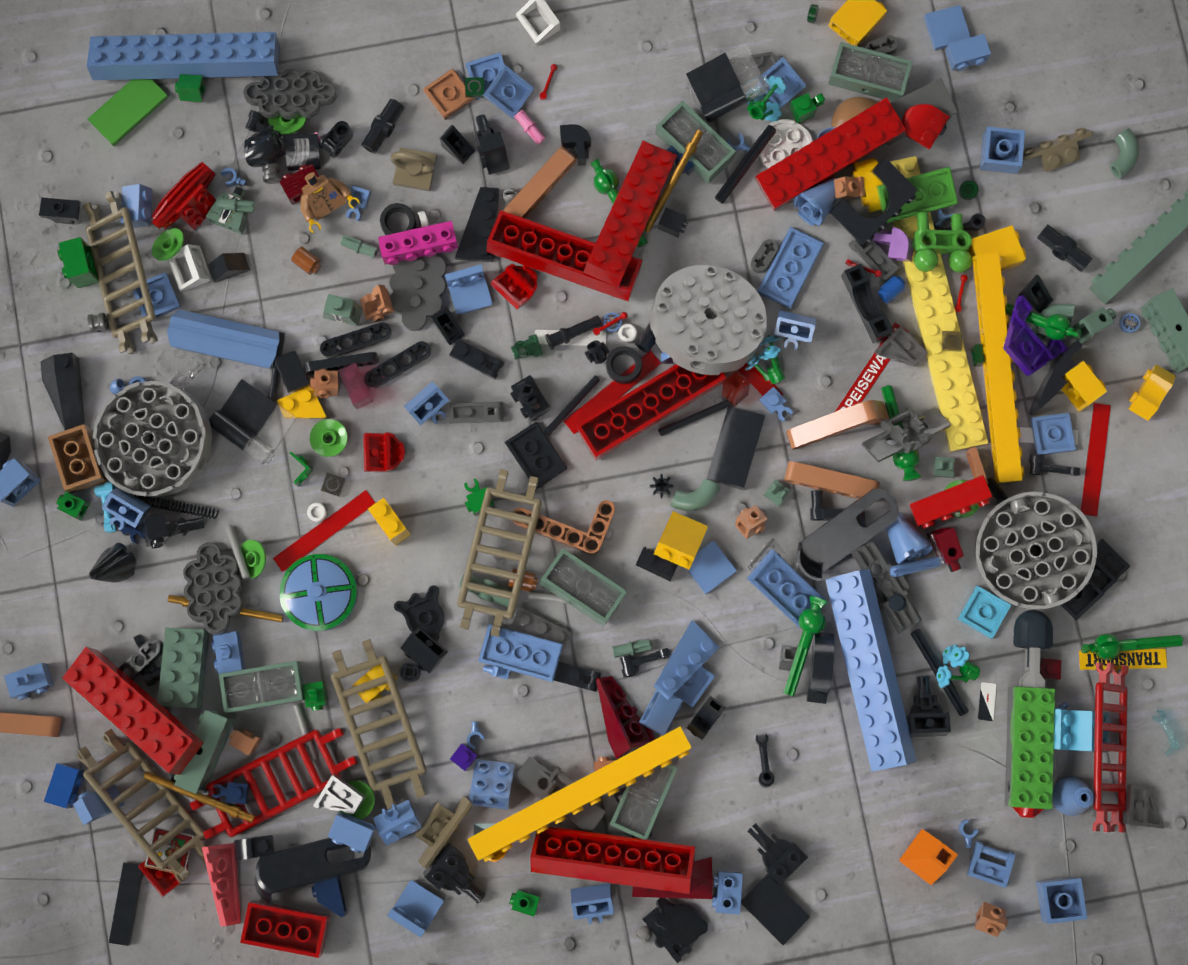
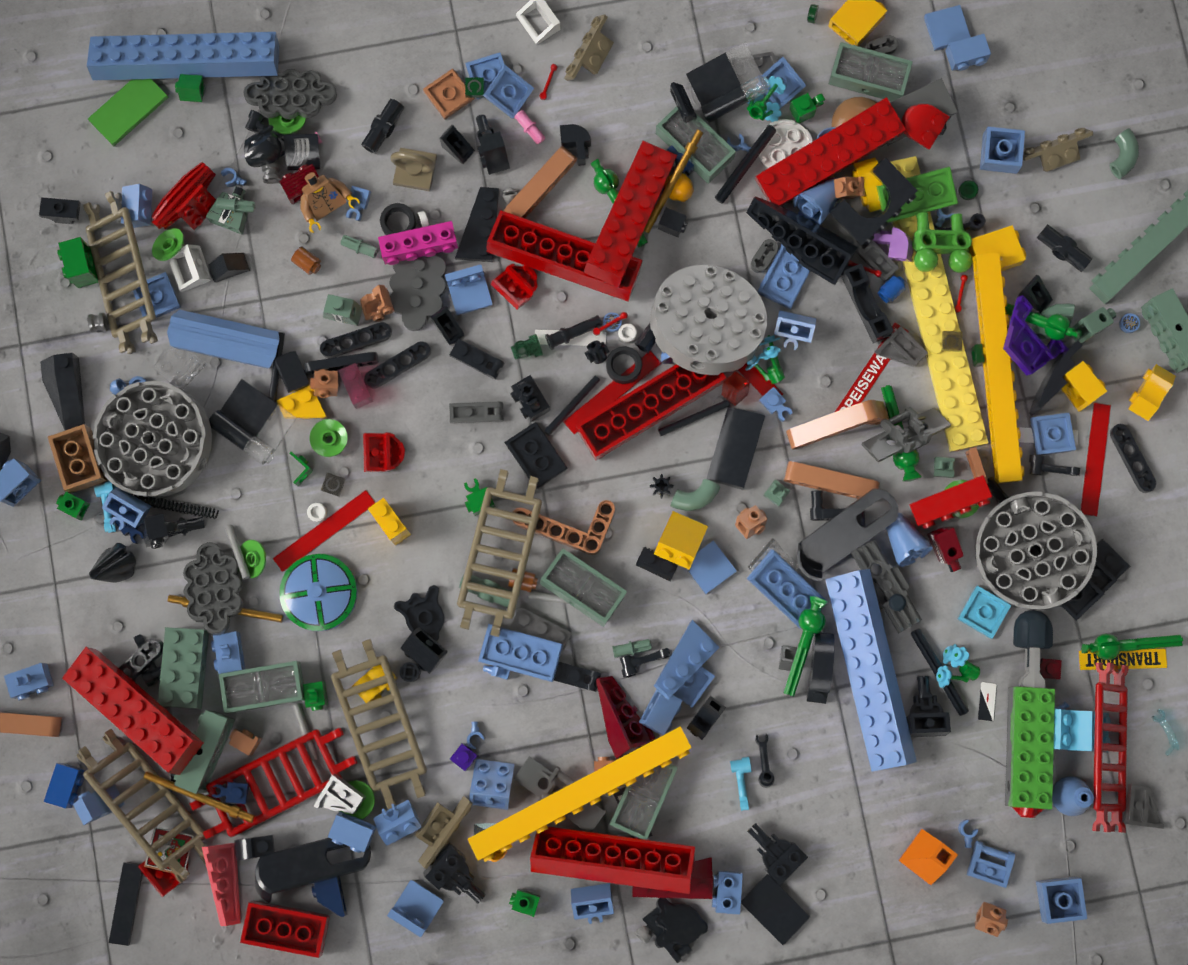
(336, 140): black piece -> none
(427, 404): medium blue brick -> none
(592, 51): none -> dark tan bracket
(682, 102): none -> black slope
(683, 189): none -> light orange hair
(740, 767): none -> medium azure brick
(808, 241): none -> black wedge
(915, 566): medium blue axle -> none
(1135, 457): none -> black beam

